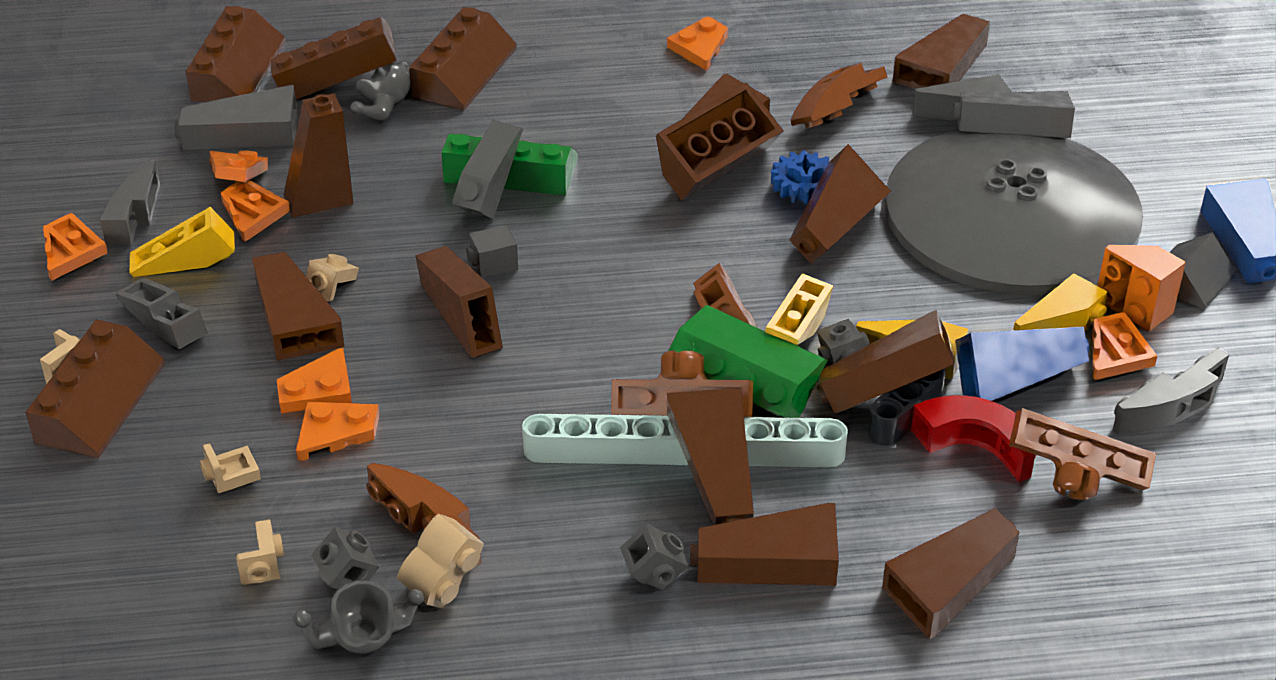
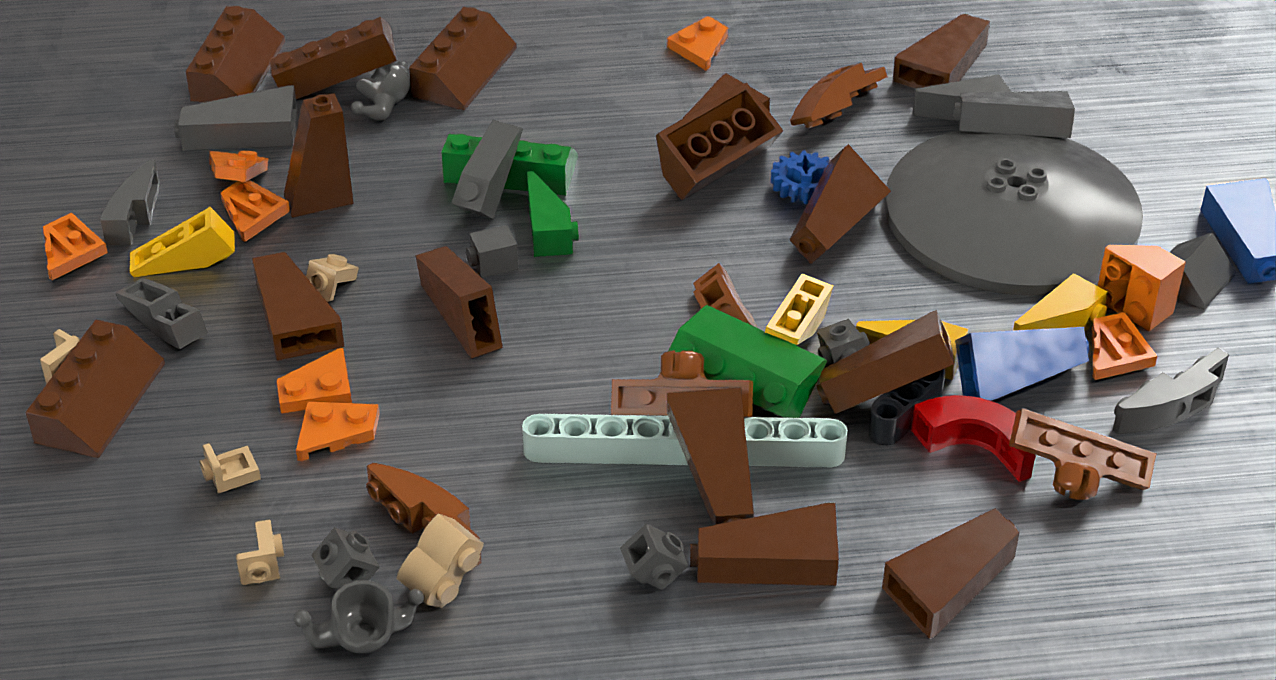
(549, 219): none -> green slope

